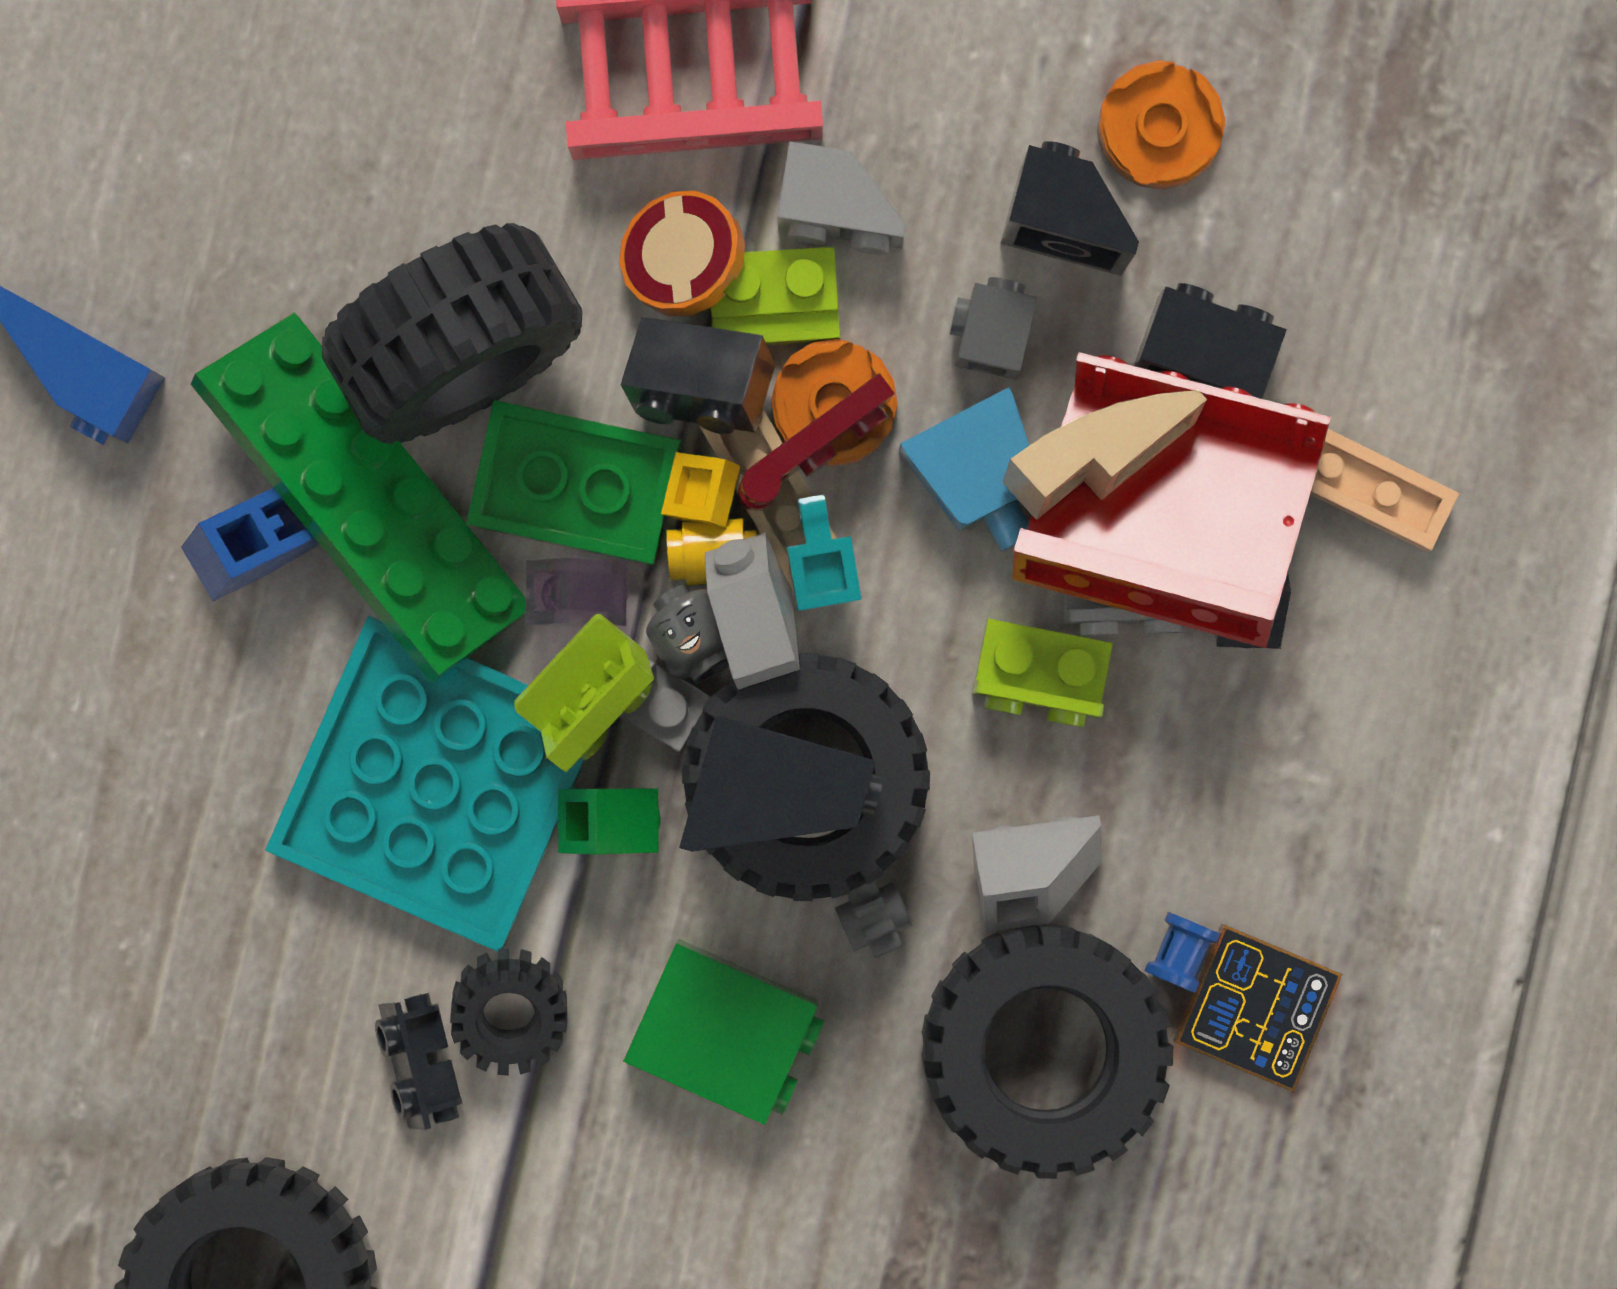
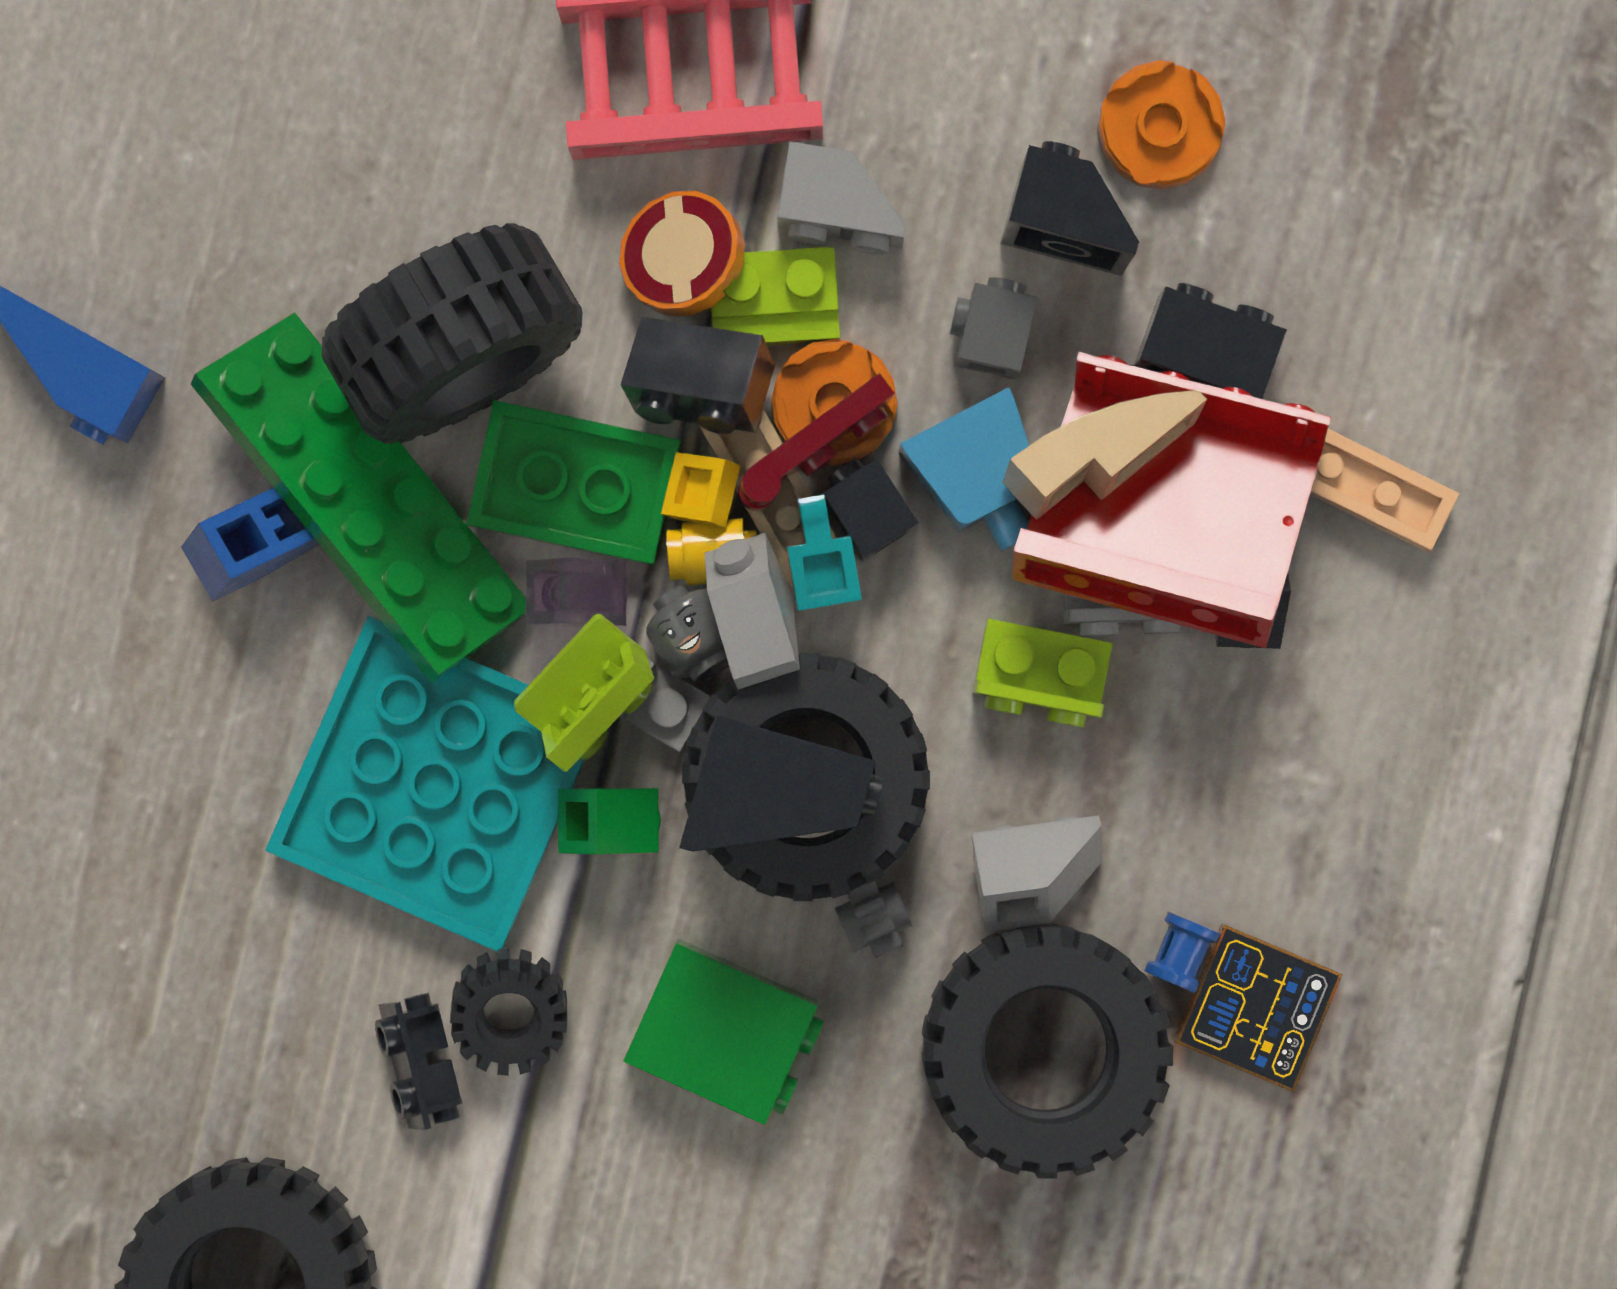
(868, 507): none -> black brick

